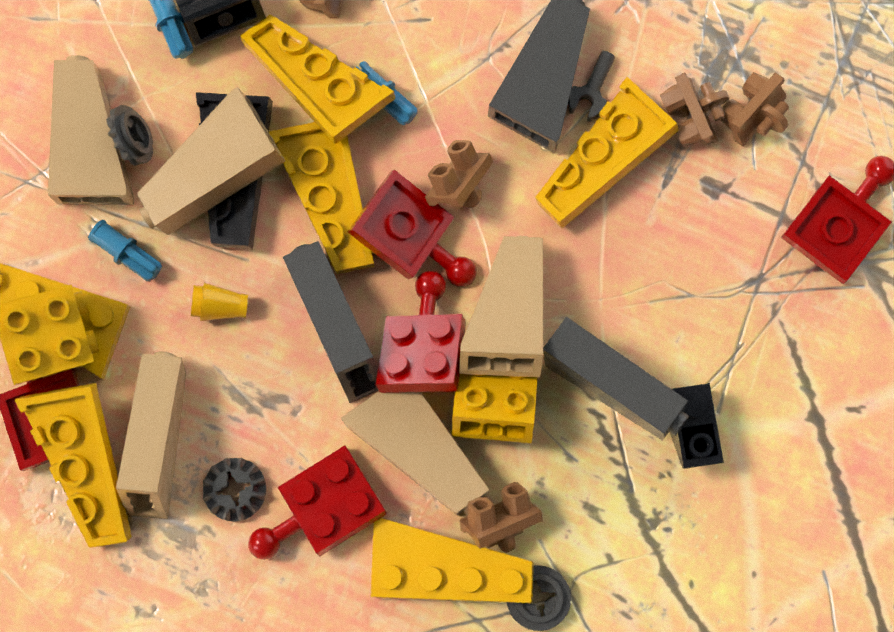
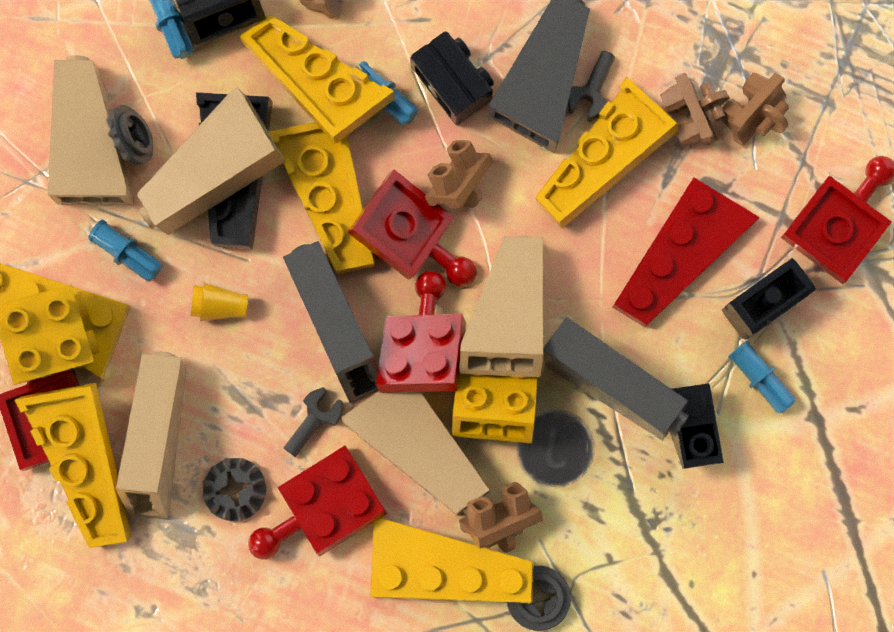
(313, 420): none -> dark grey bar
(452, 77): none -> black brick
(559, 449): none -> clear tile
(687, 244): none -> red wing
(762, 377): none -> dark azure axle
(768, 299): none -> black brick

